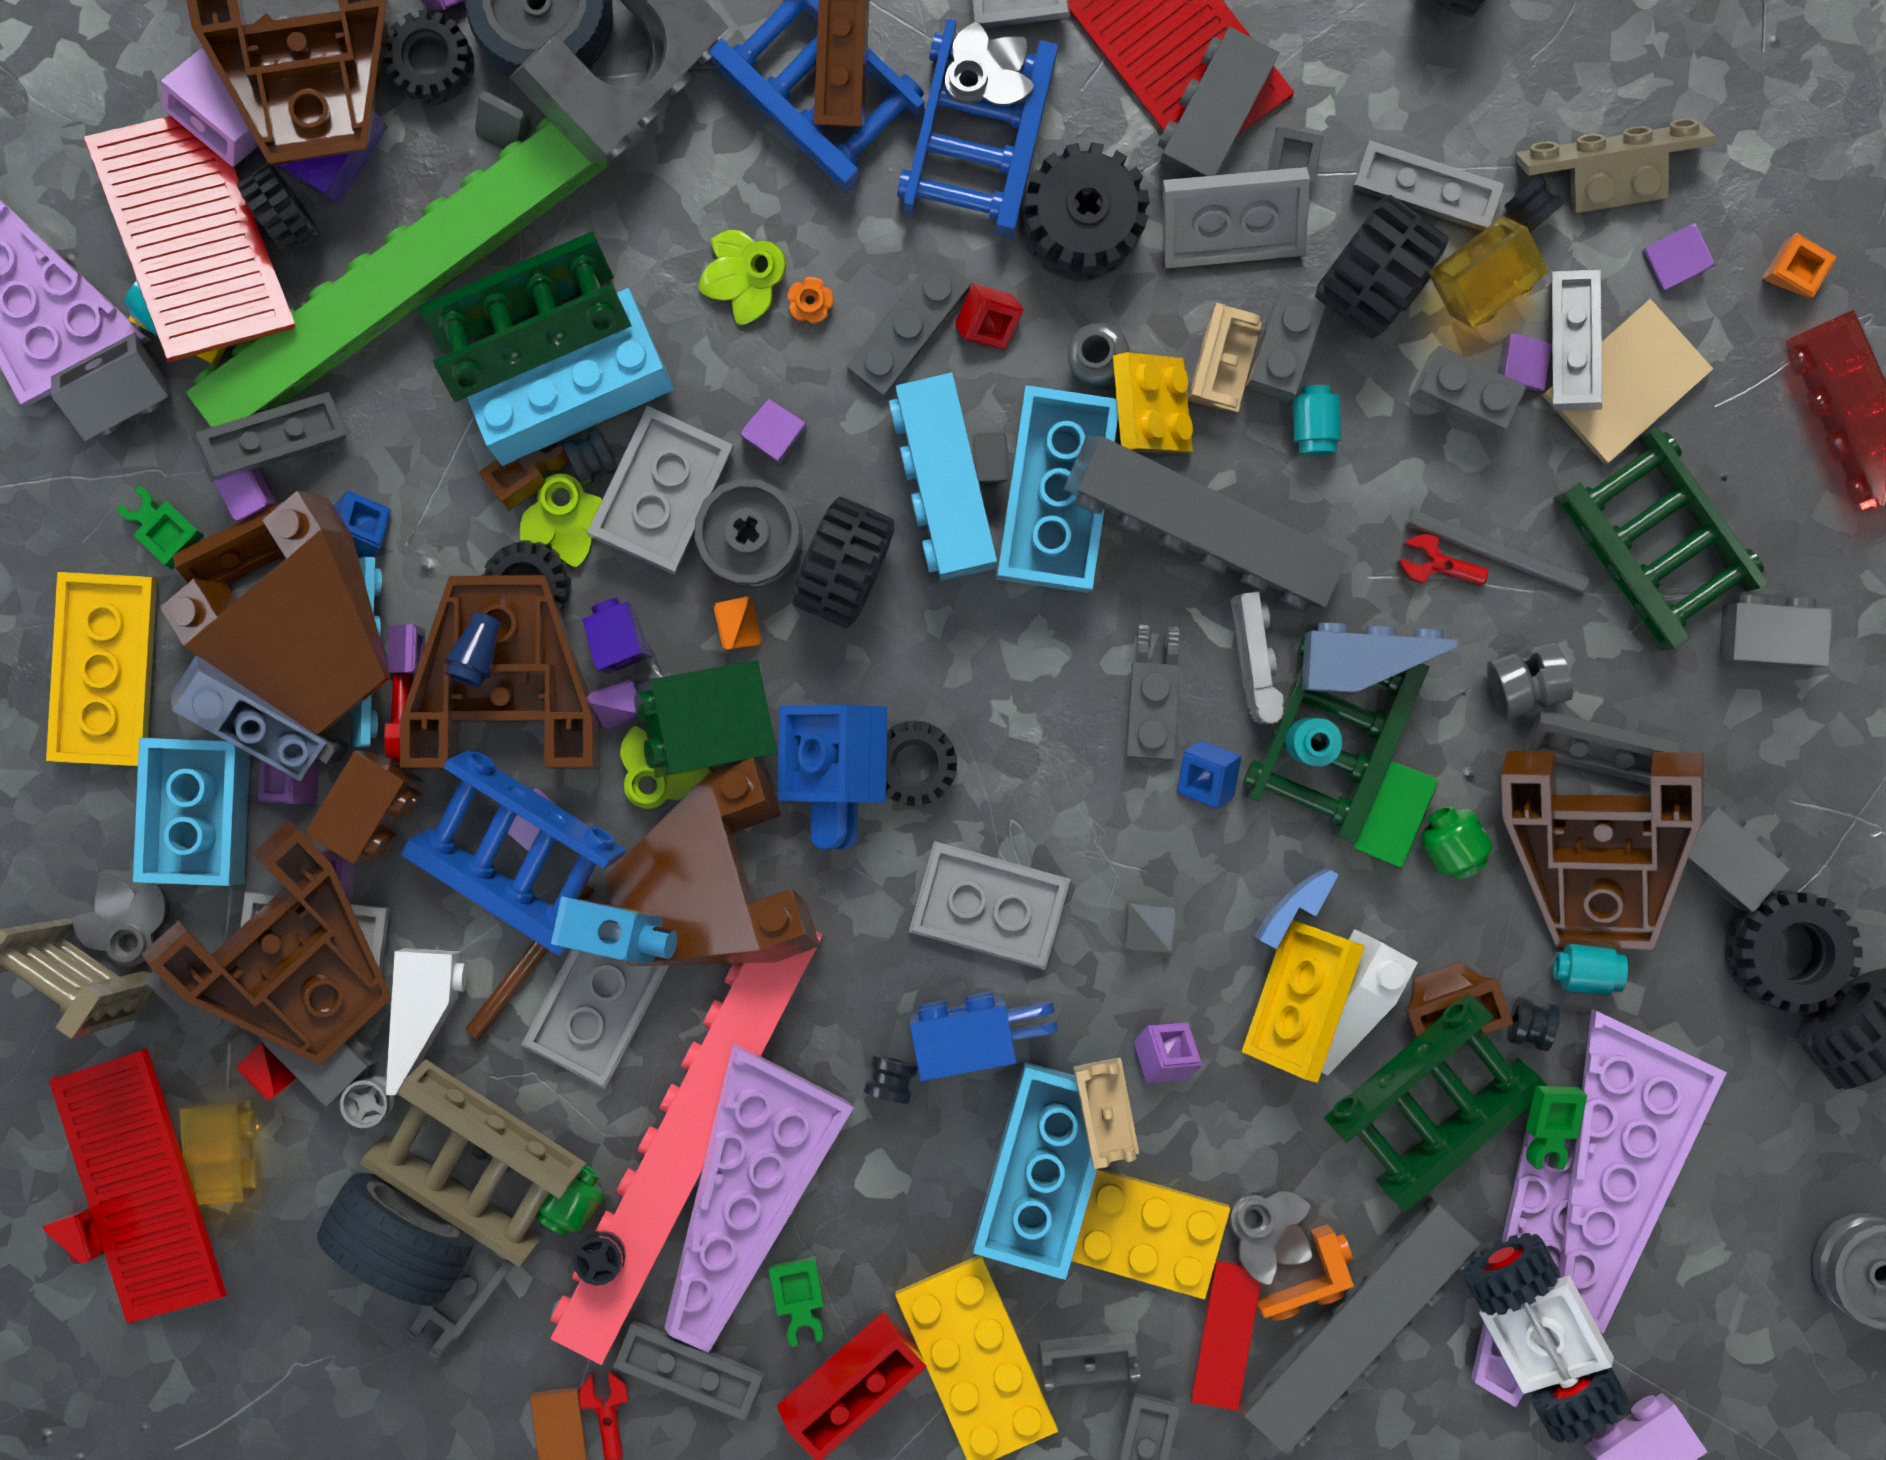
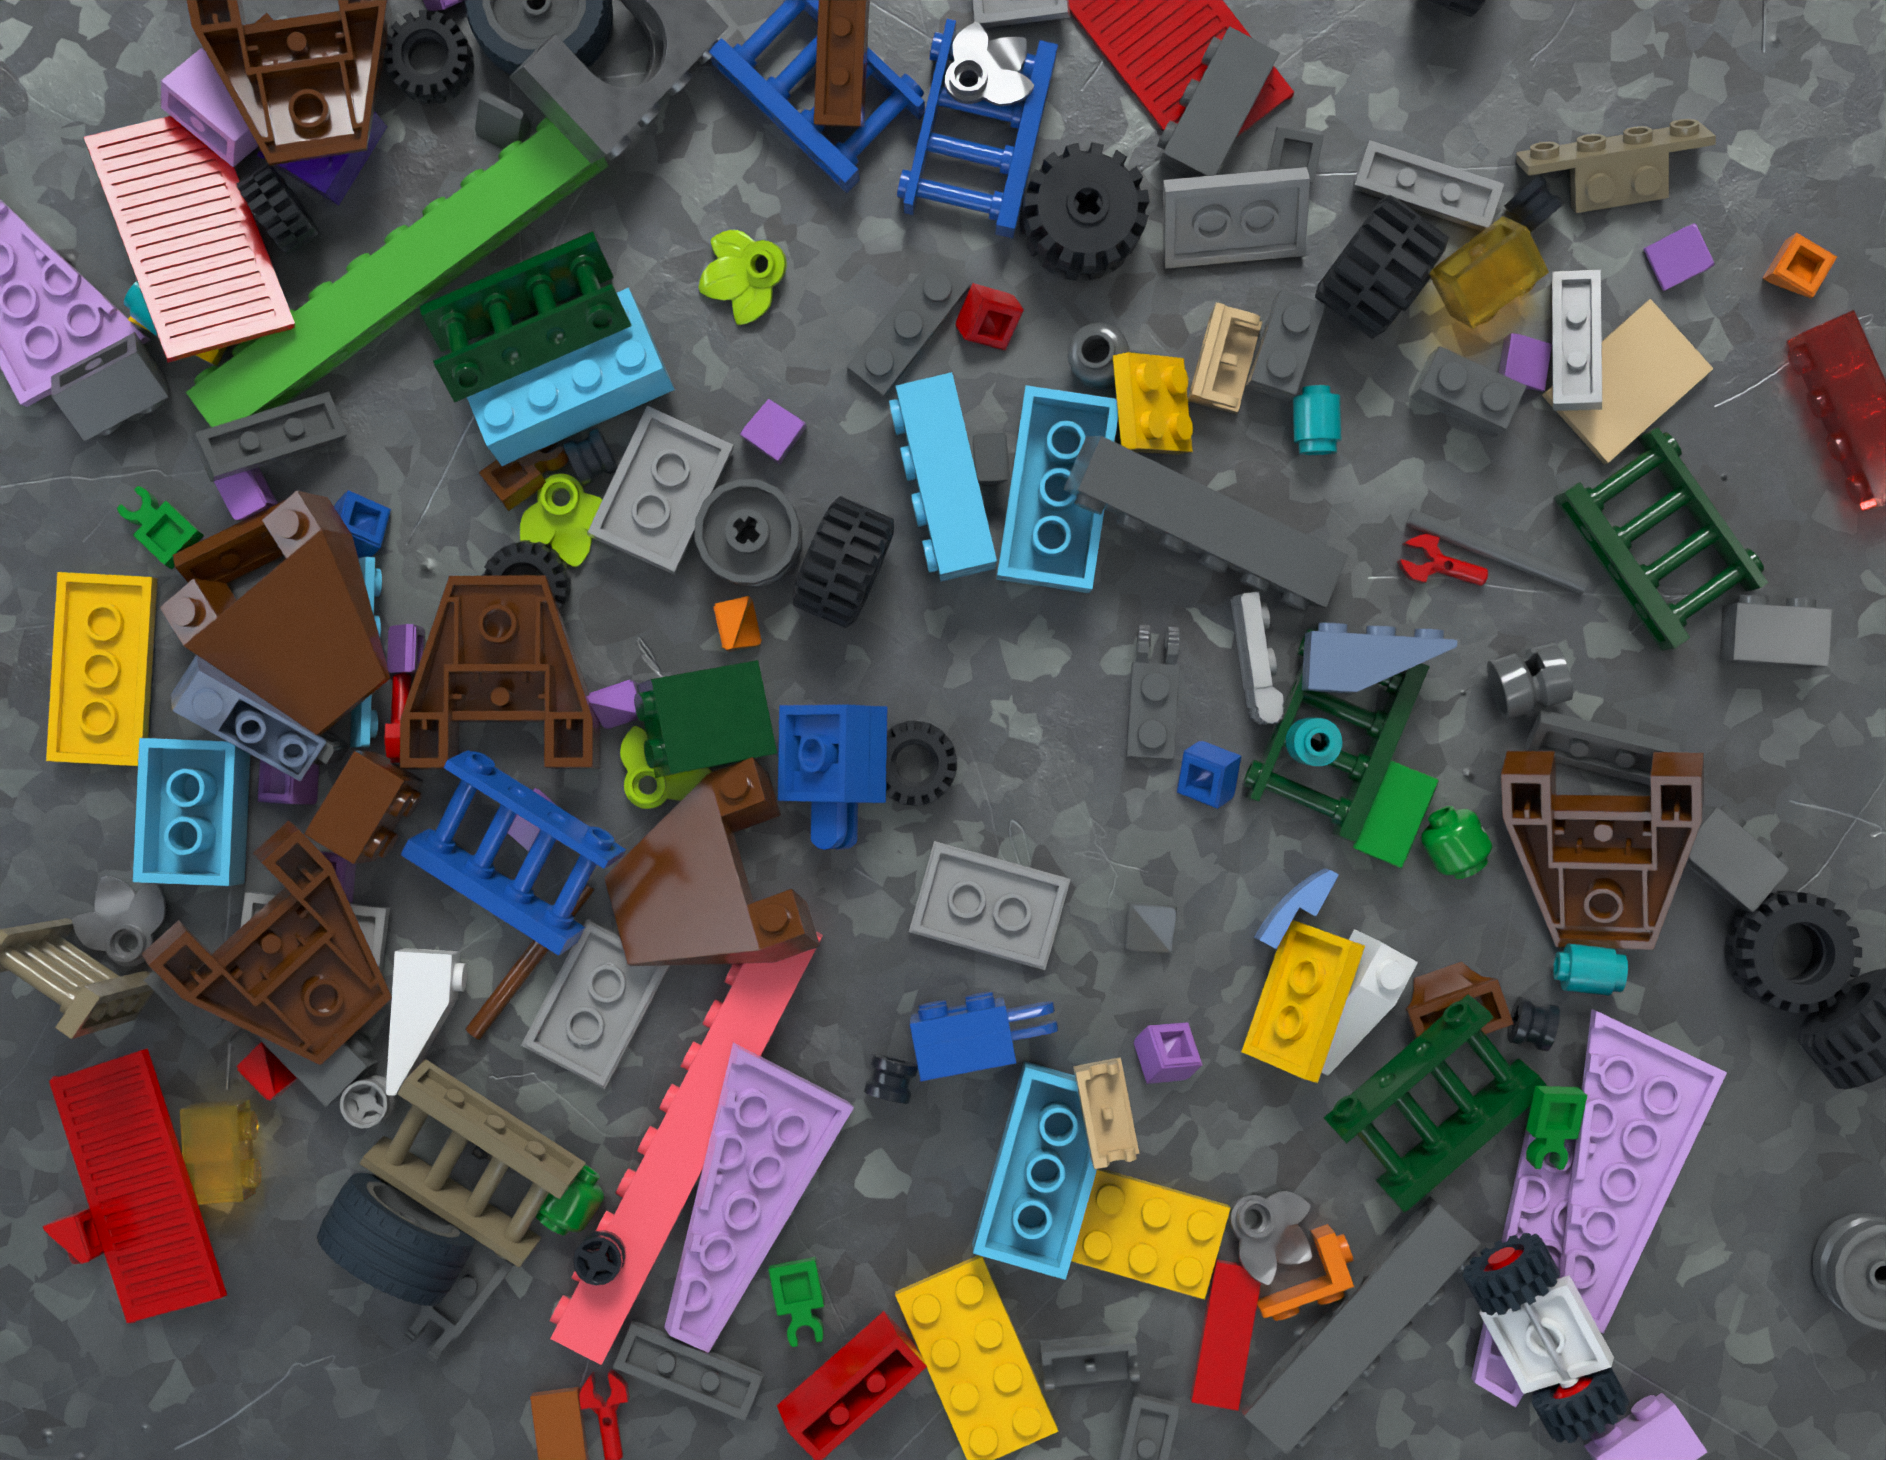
(473, 653): dark blue cone -> none
(612, 931): dark azure torso -> none
(615, 636): dark purple slope -> none
(805, 312): orange plate -> none

